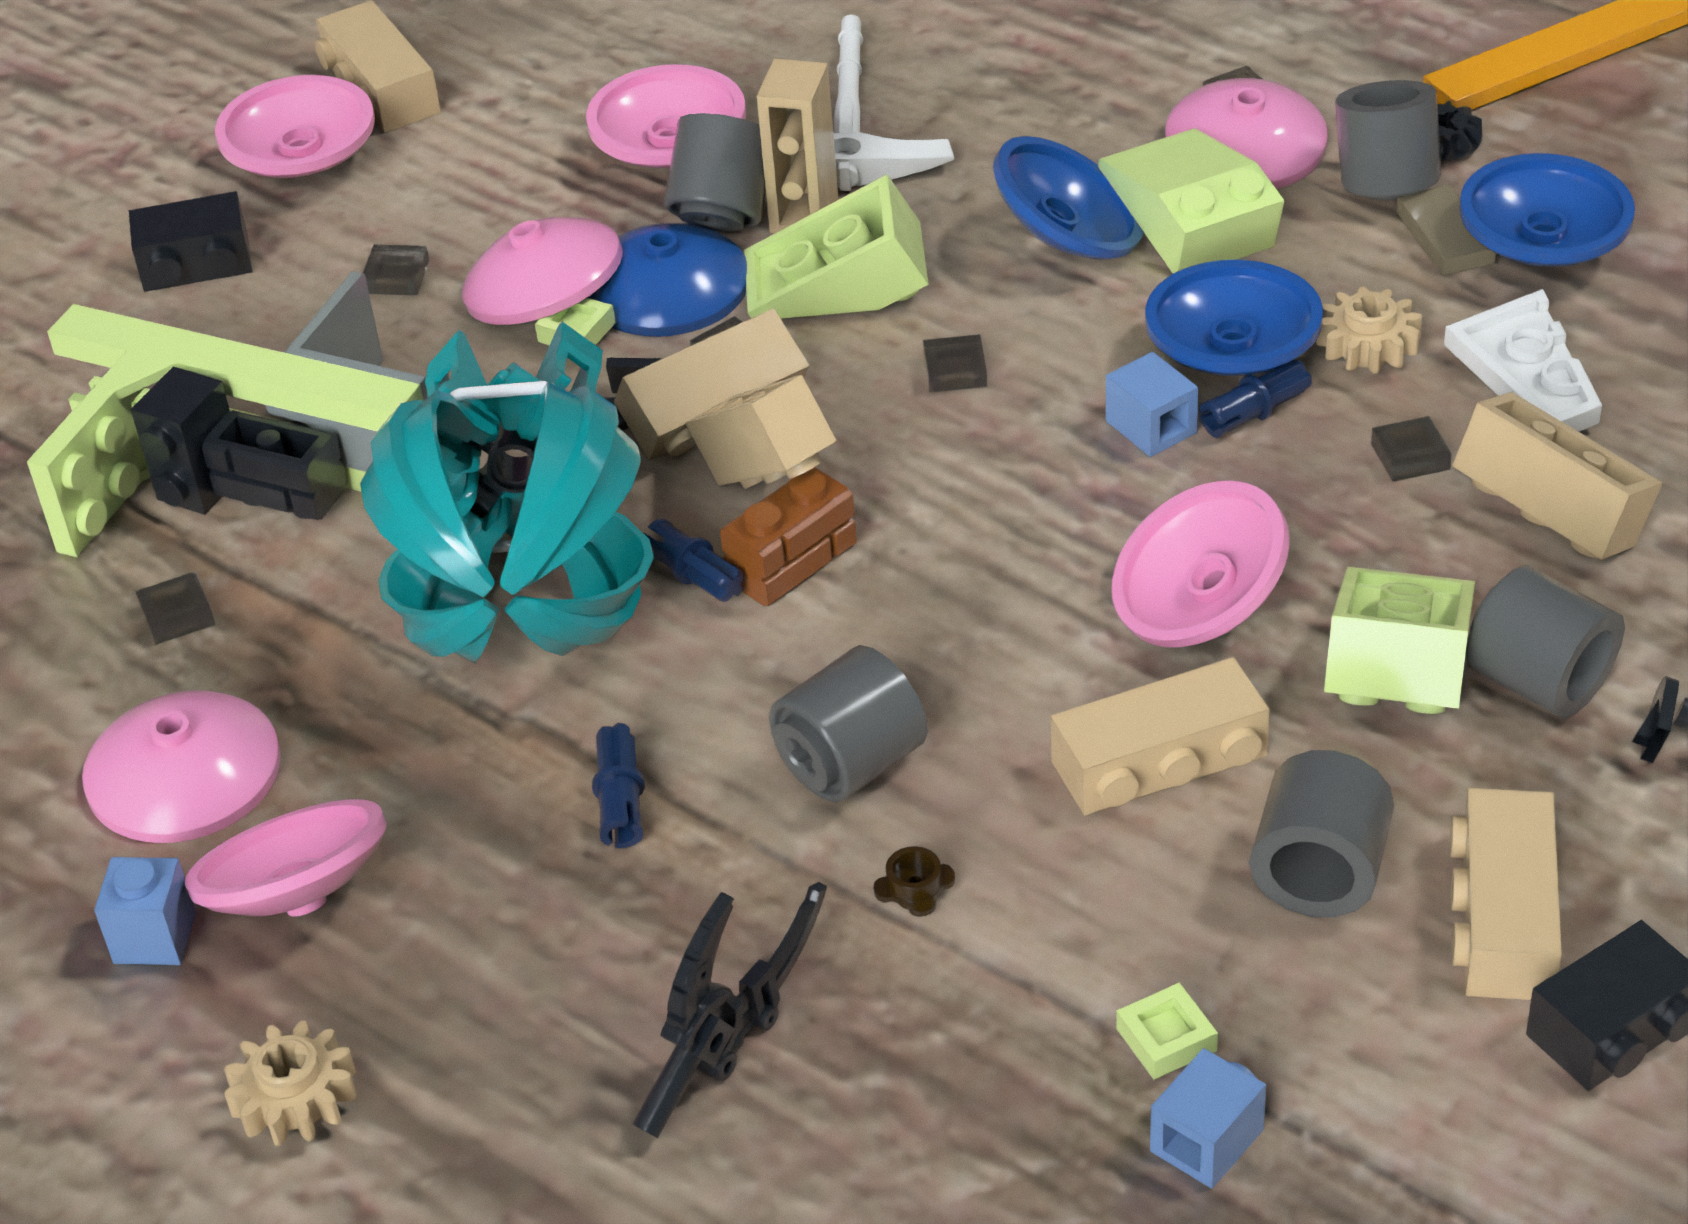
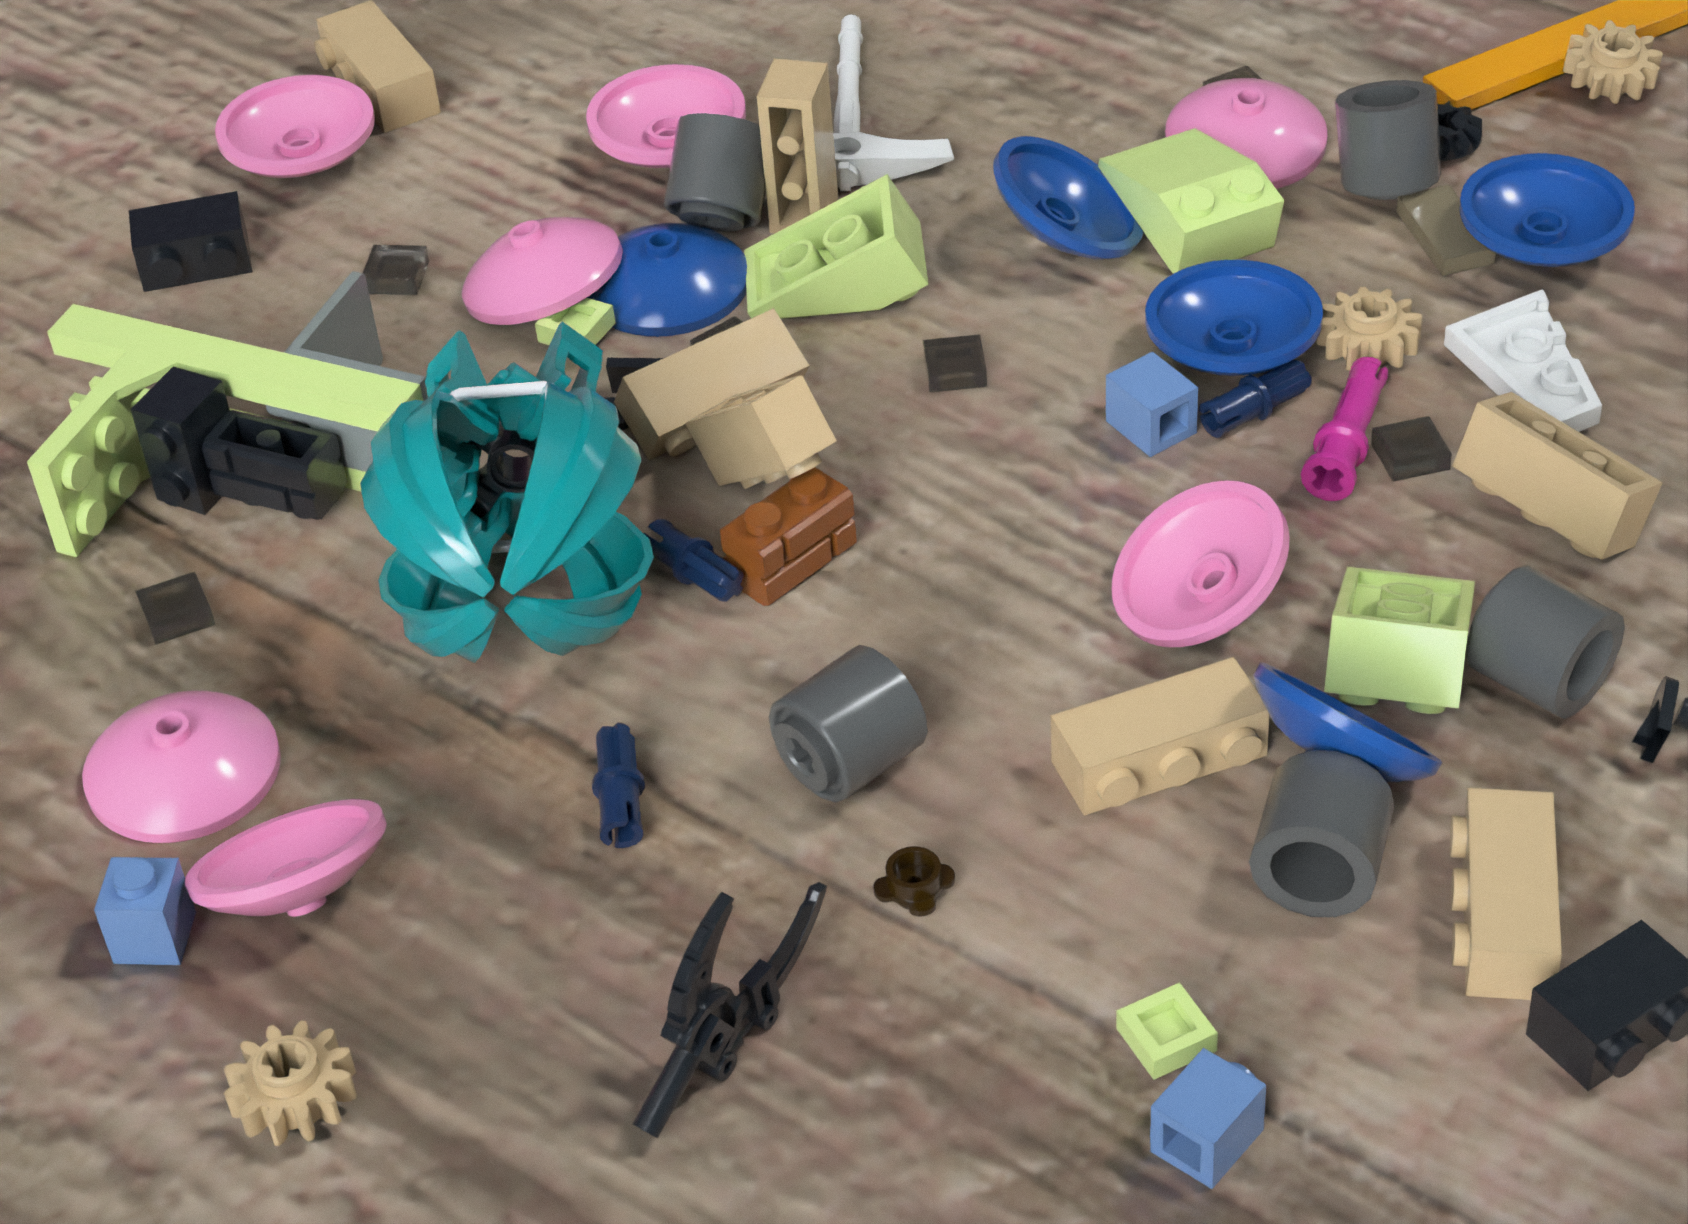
(1326, 723): none -> blue dish
(1342, 441): none -> dark pink pin
(1612, 61): none -> tan gear

